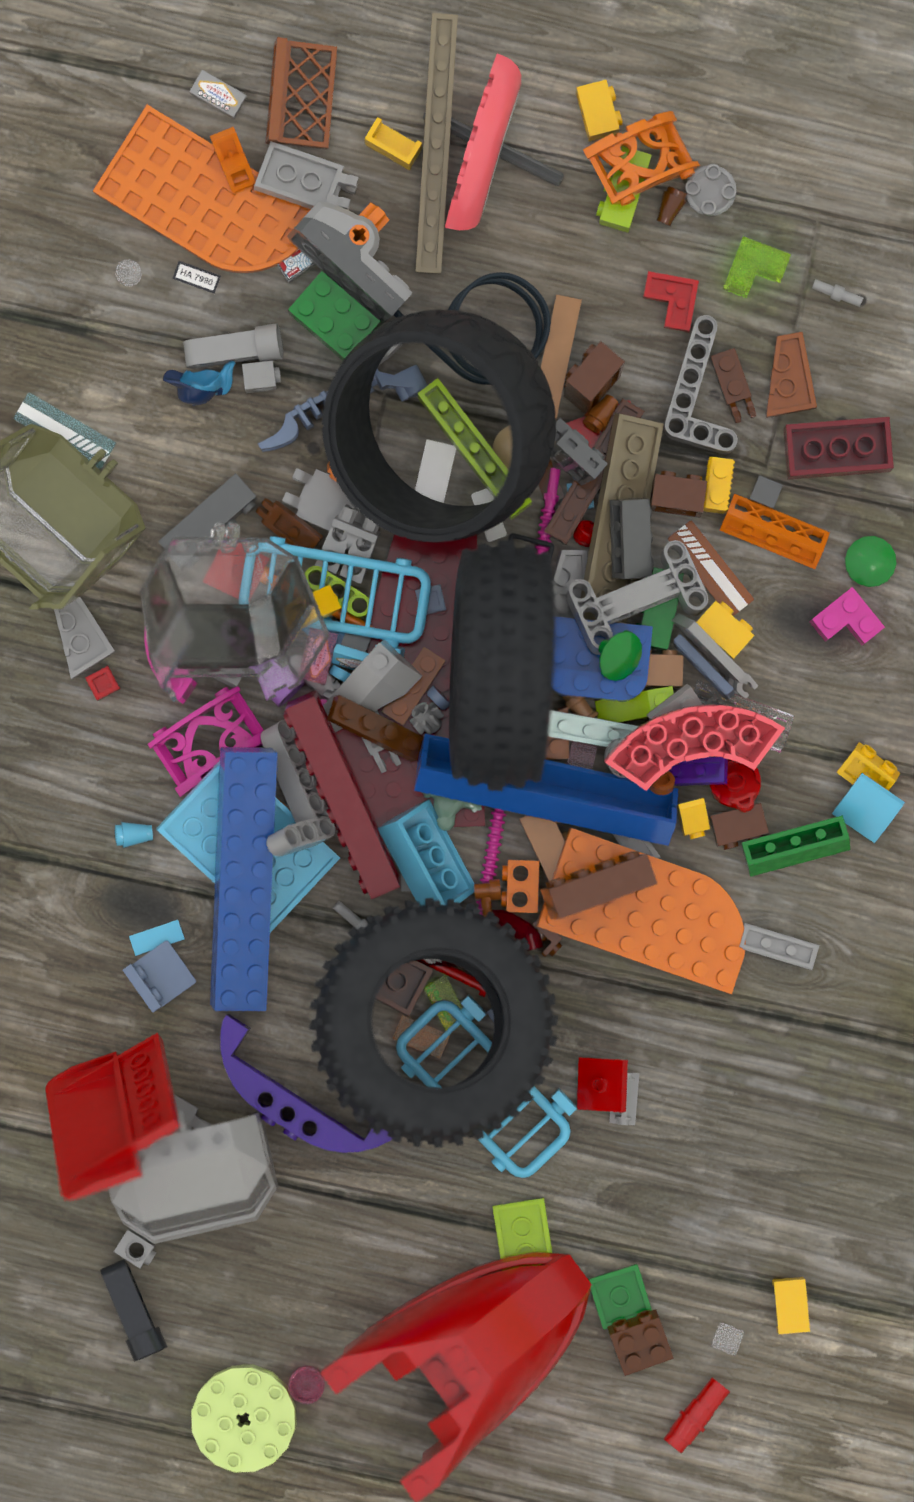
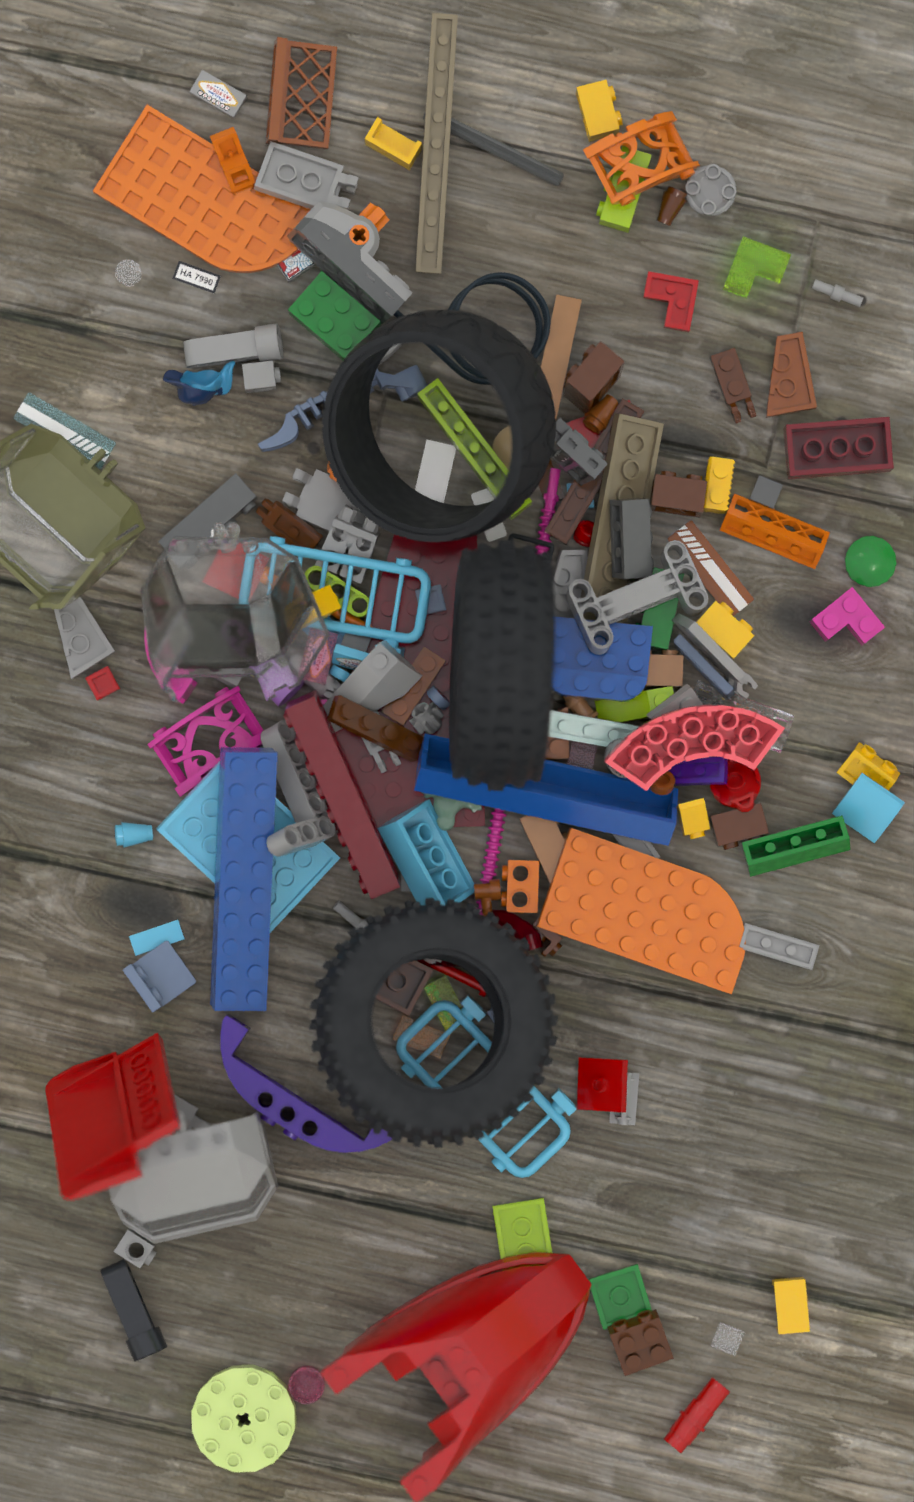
(484, 145): coral brick -> none
(595, 887): reddish brown brick -> none
(620, 655): green dish -> none
(691, 391): light grey beam -> none

